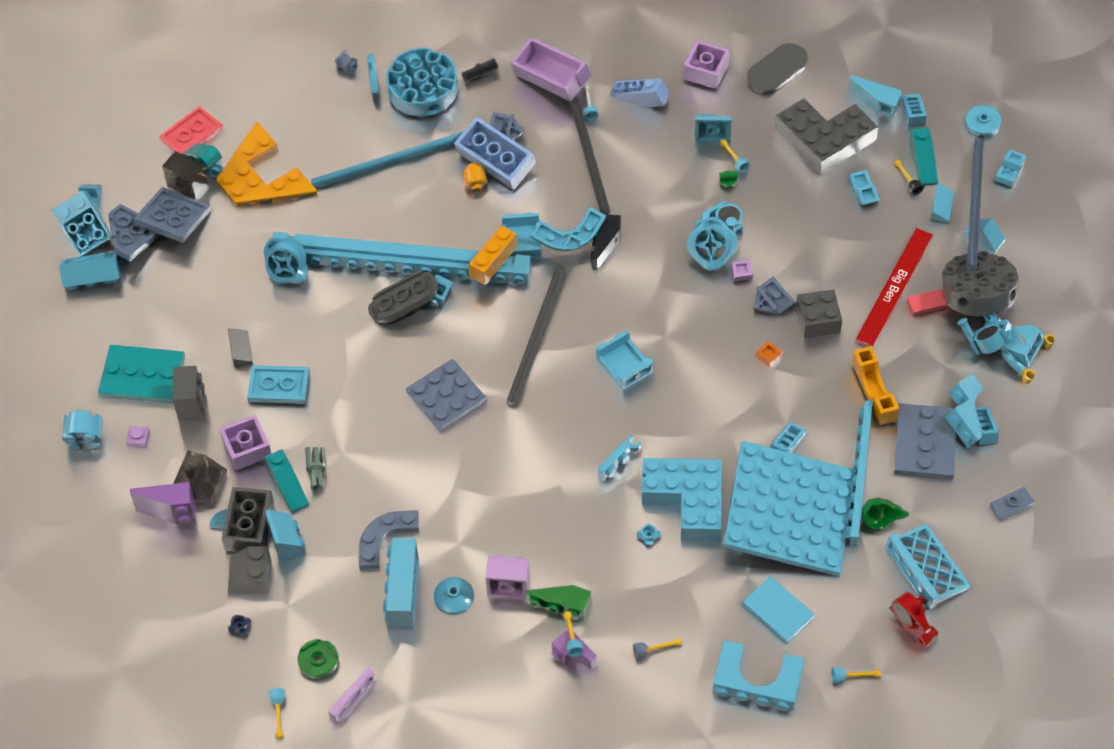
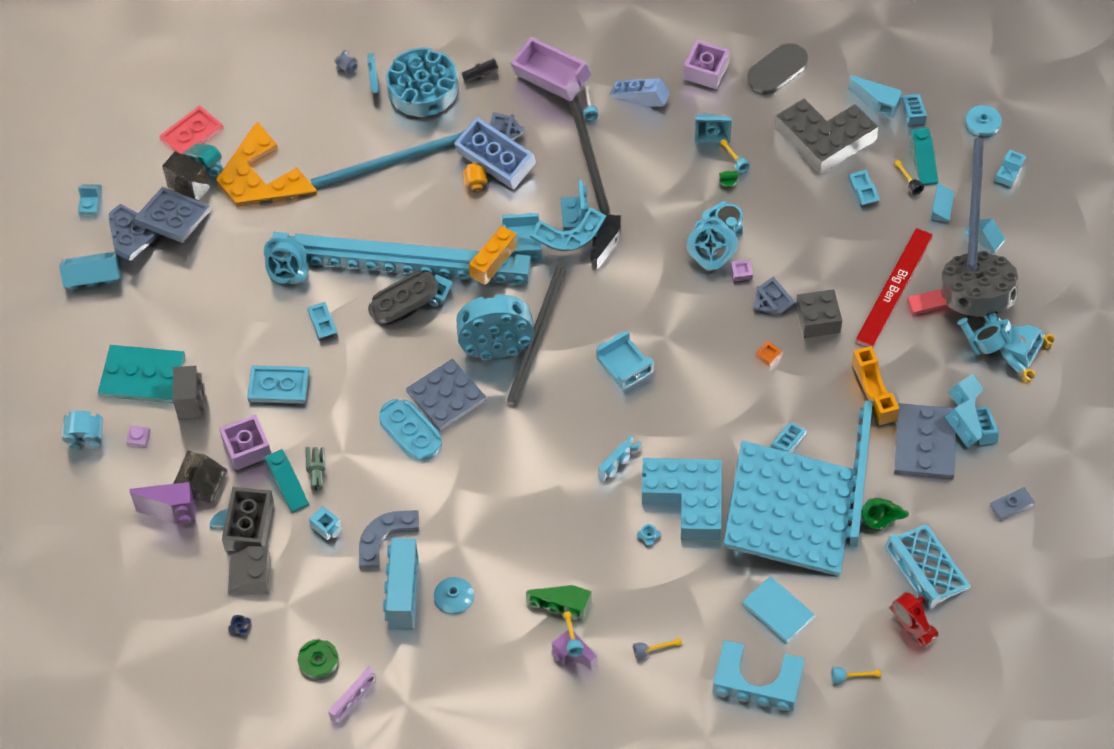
(82, 222): medium azure slope -> none
(240, 346): slope -> none
(277, 697): hinge -> none
(285, 535): medium azure slope -> none
(322, 320): none -> medium azure slope
(325, 523): none -> medium azure brick
(410, 429): none -> medium azure tile
(494, 327): none -> medium azure brick
(507, 577): lavender brick -> none
(574, 208): none -> medium azure bracket

